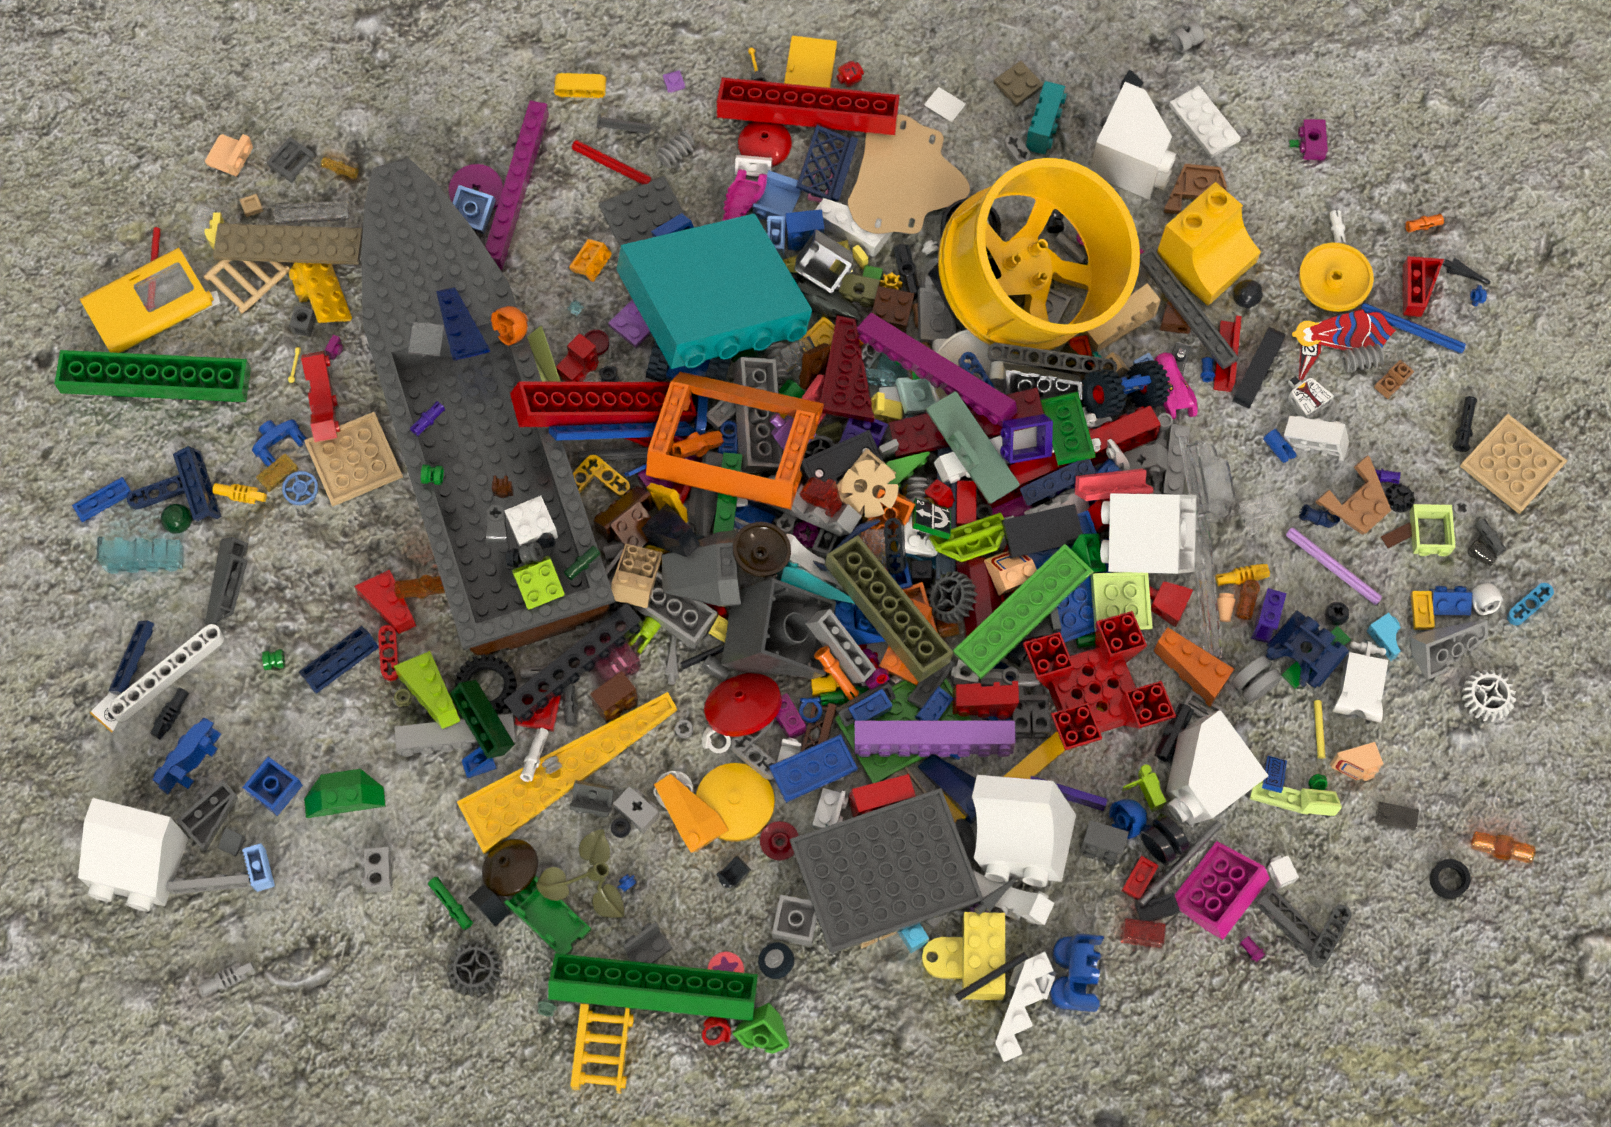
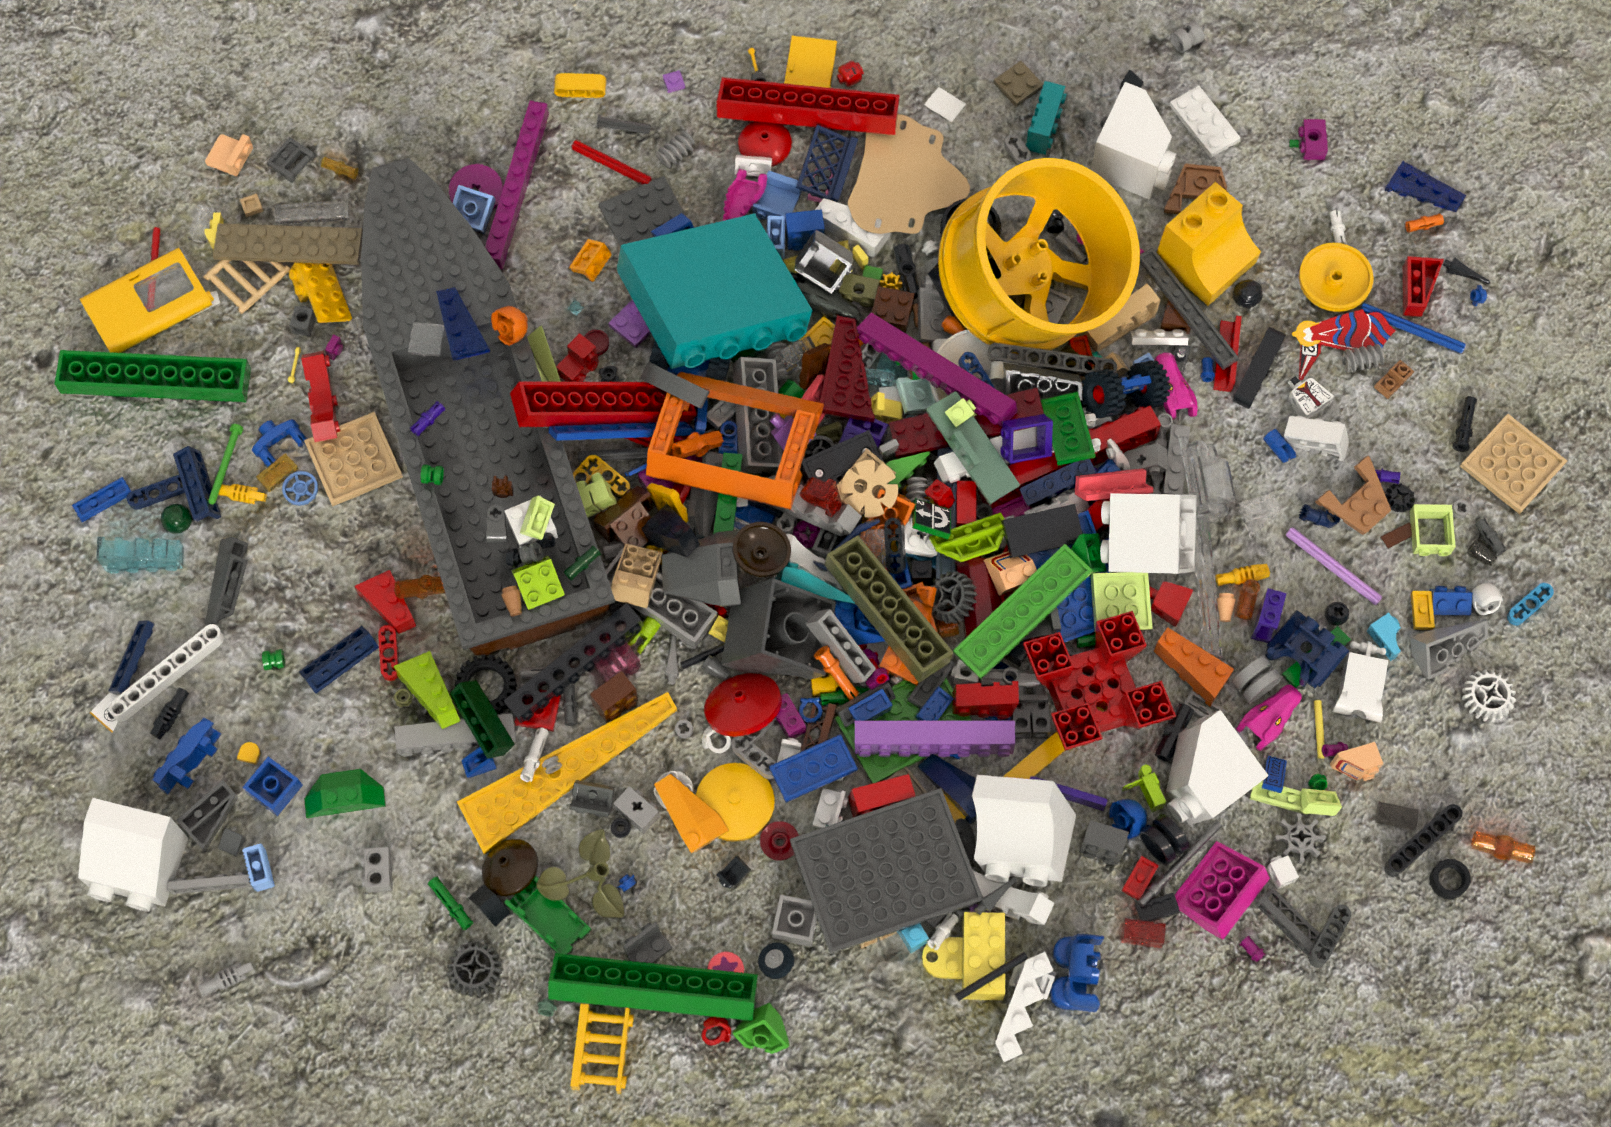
(235, 430): none -> bright green bar
(249, 753): none -> yellow tile
(512, 600): none -> medium nougat cone
(537, 517): none -> yellowish green slope
(596, 495): none -> yellowish green hips
(674, 385): none -> dark grey slope
(926, 594): none -> orange tile
(942, 931): none -> white pin
(952, 325): none -> orange cone
(961, 412): none -> yellowish green bracket
(1159, 337): none -> white plate
(1271, 715): none -> dark pink animal
(1305, 833): none -> light grey gear
(1333, 749): none -> magenta pin
(1418, 184): none -> clear blue wing
(1429, 834): none -> black beam

